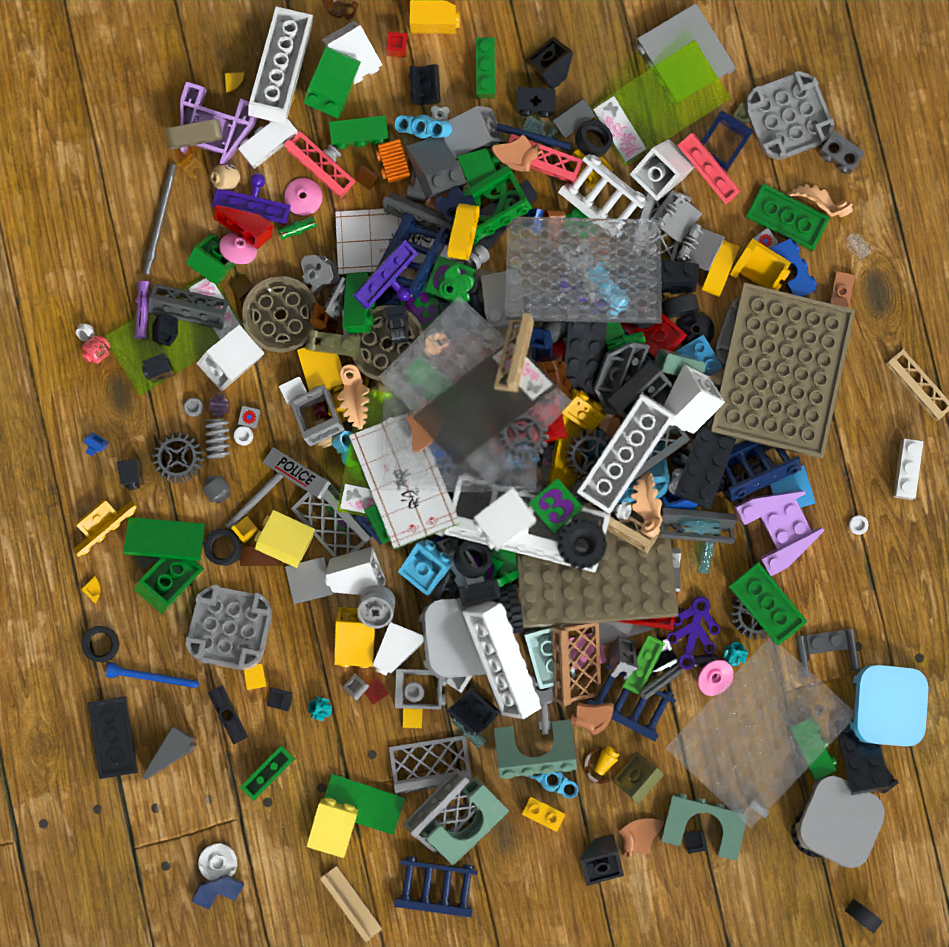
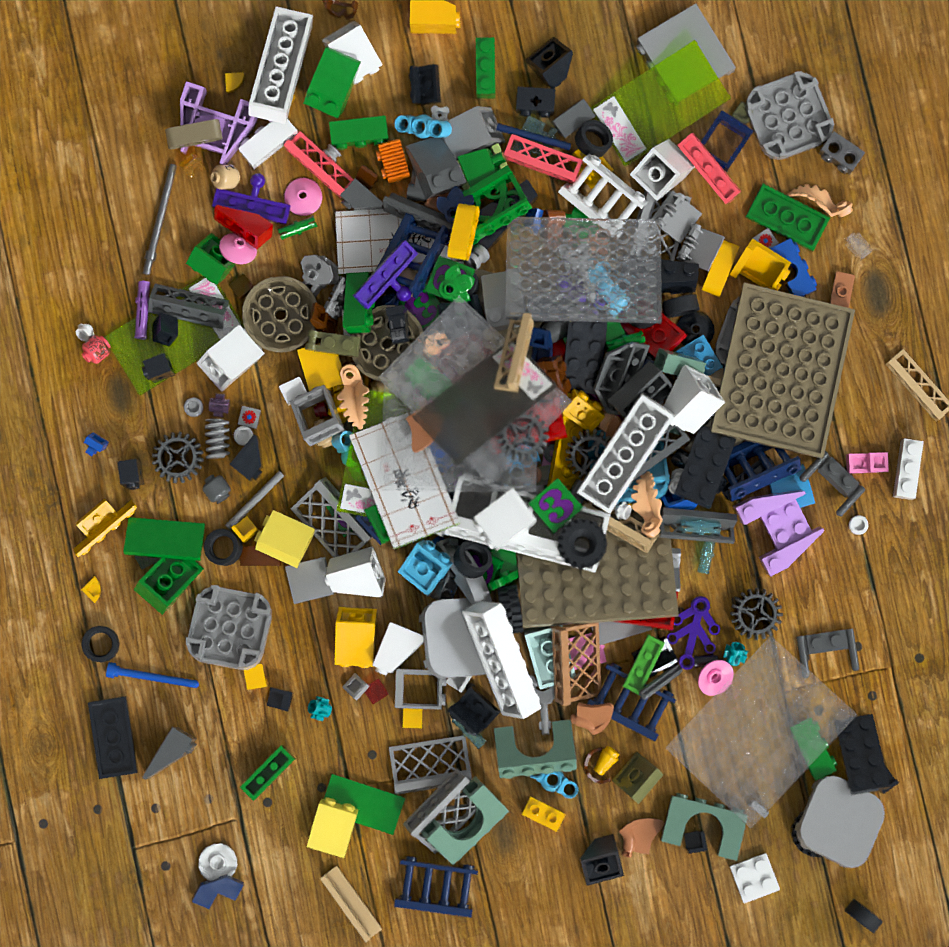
(221, 703): black piece -> none
(249, 459): none -> black slope
(296, 473): light grey tile -> none
(359, 197): none -> dark grey slope
(376, 606): light grey wheel -> none
(396, 44): red panel -> none
(414, 692): light grey tile -> none
(479, 592): black plate -> none
(517, 154): nougat arm -> none
(623, 657): dark grey hinge -> none
(754, 878): none -> white plate
(767, 604): green tile -> none
(838, 477): none -> dark grey plate
(867, 463): none -> bright pink slope
(890, 705): tile -> none

